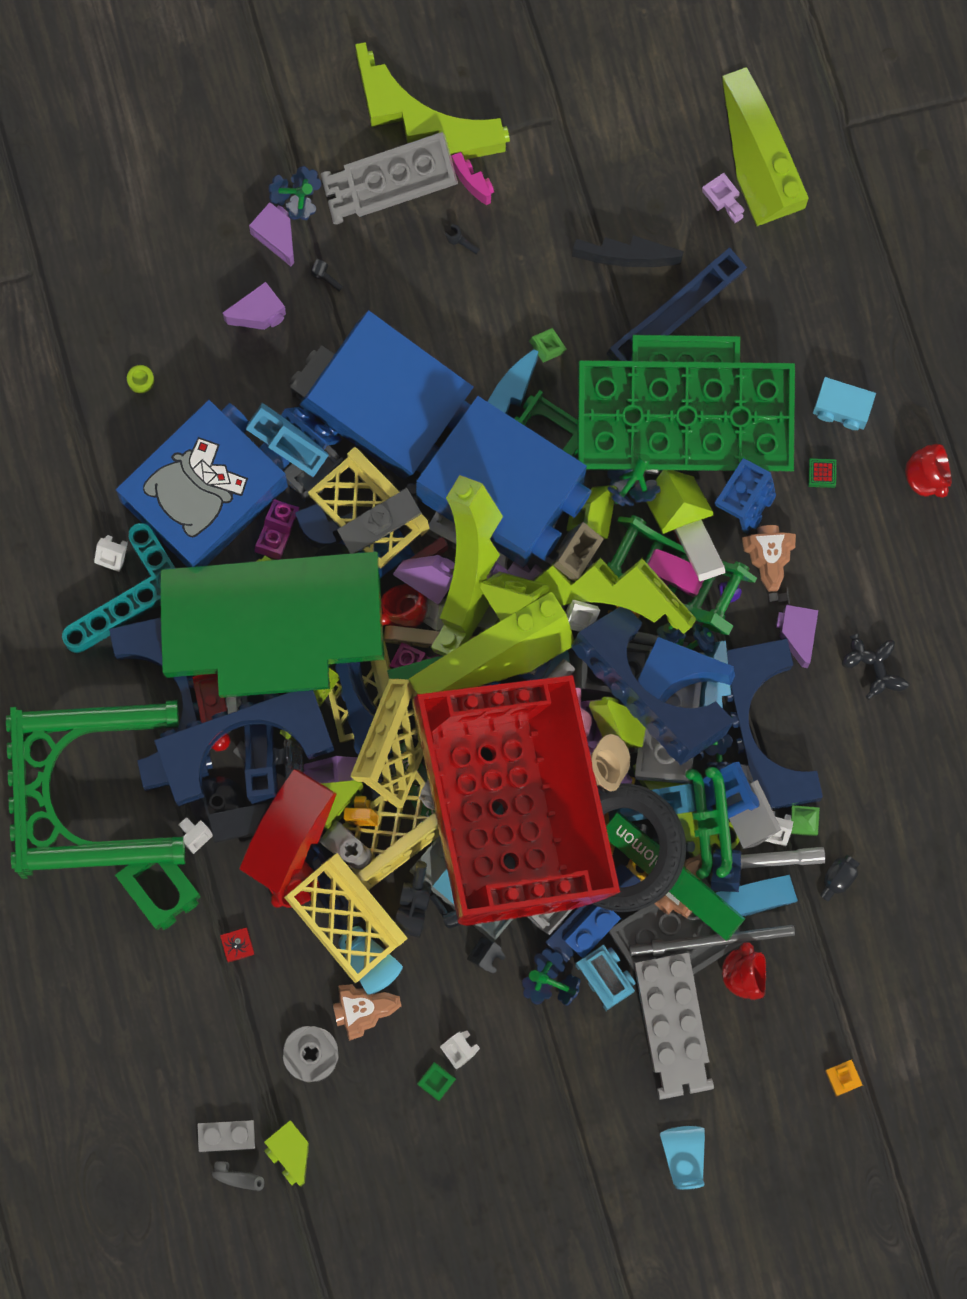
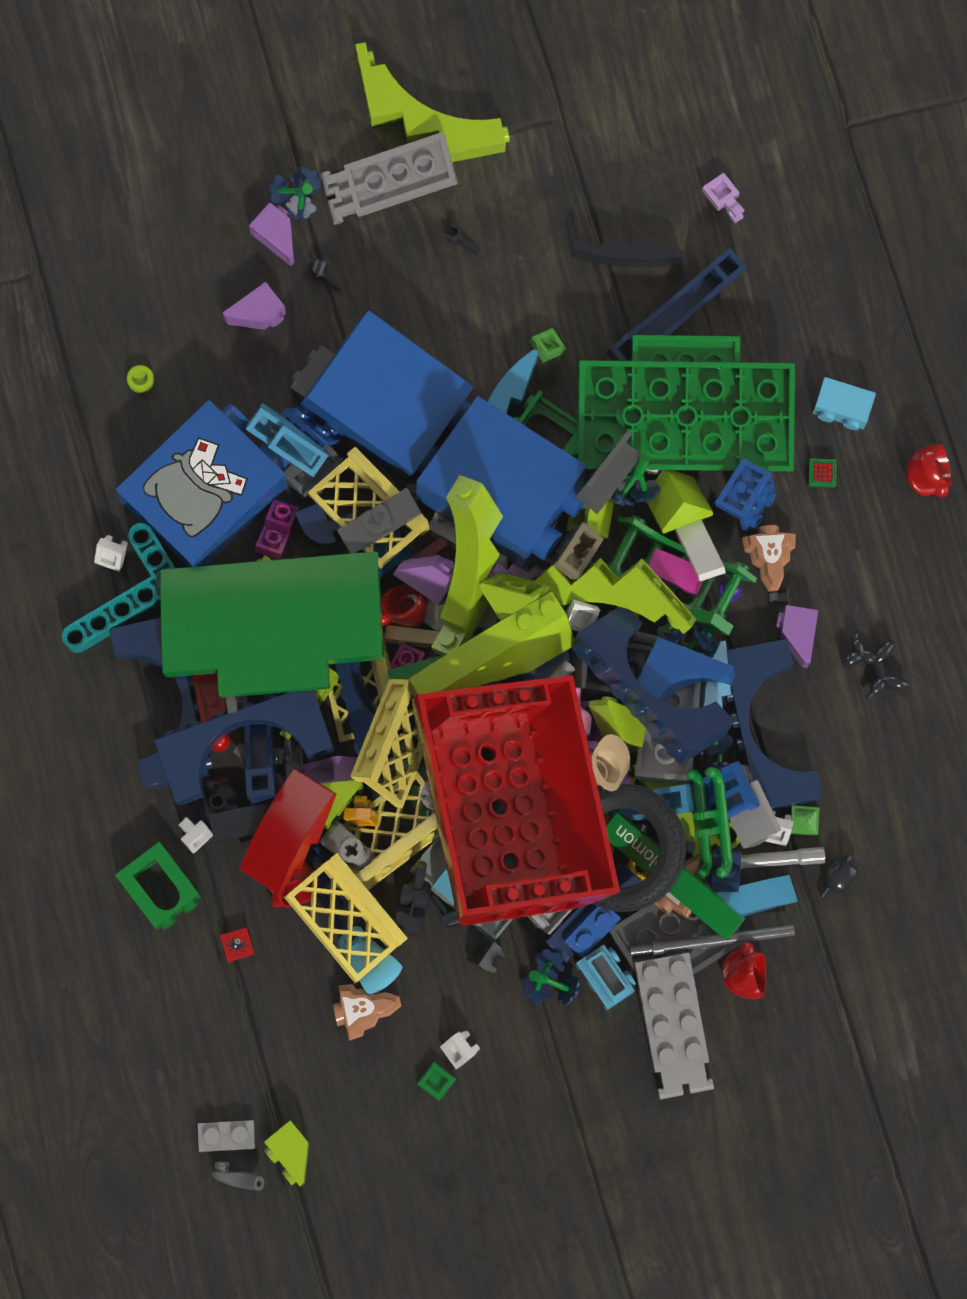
(84, 852): green arch -> none
(326, 1057): light grey plate -> none
(475, 183): dark pink slope -> none
(609, 475): none -> dark grey panel
(685, 1155): medium azure piece -> none
(760, 154): lime wedge -> none
(843, 1078): light orange tile -> none

